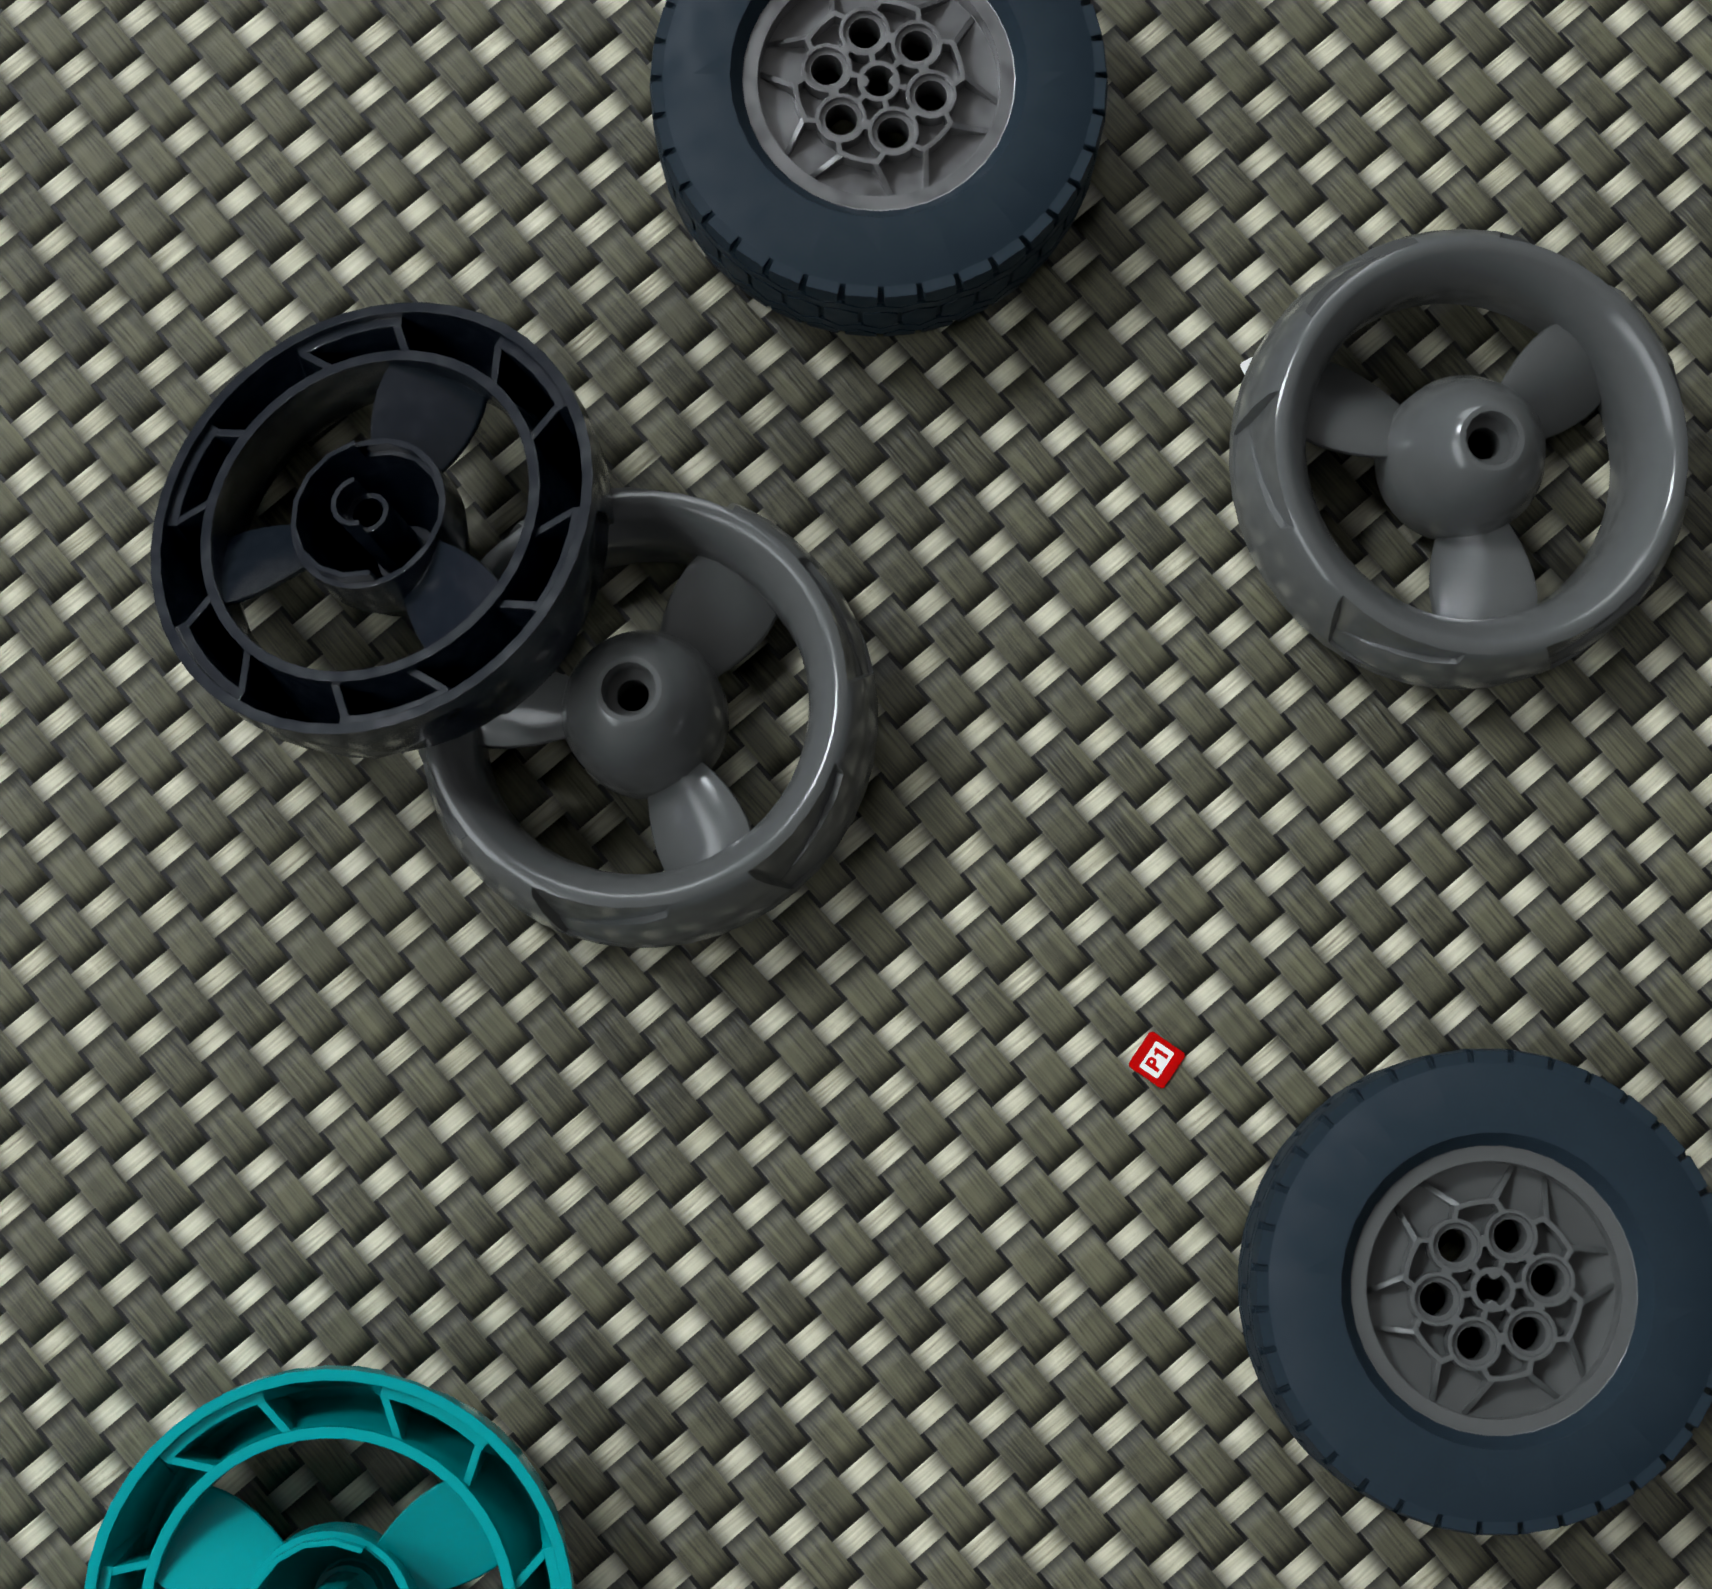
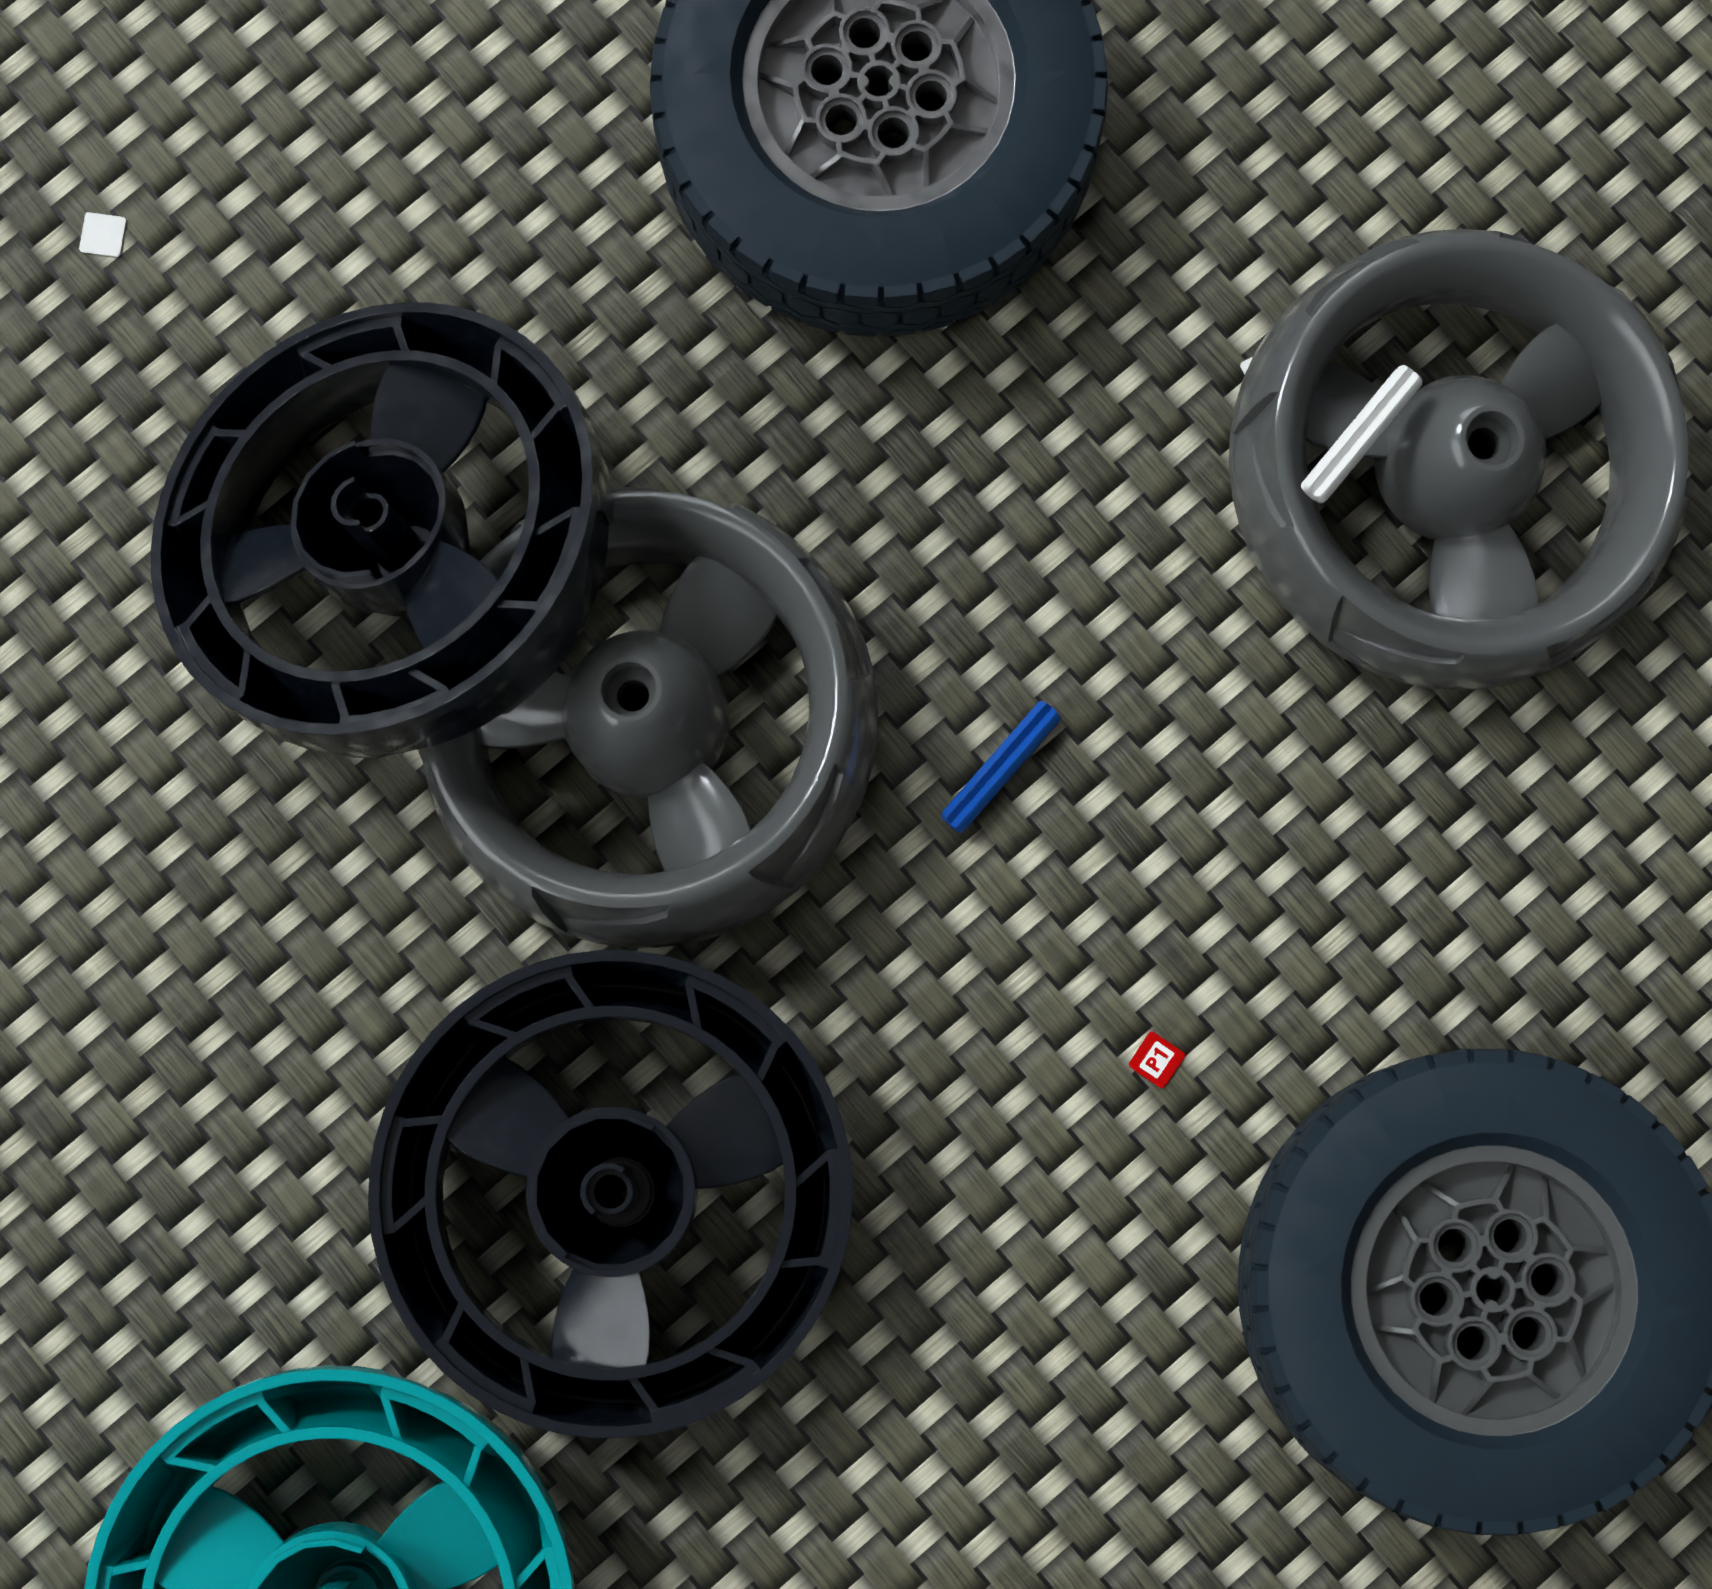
(102, 234): none -> white sticker
(498, 1113): none -> black wheel
(1000, 767): none -> blue axle
(1361, 434): none -> white axle

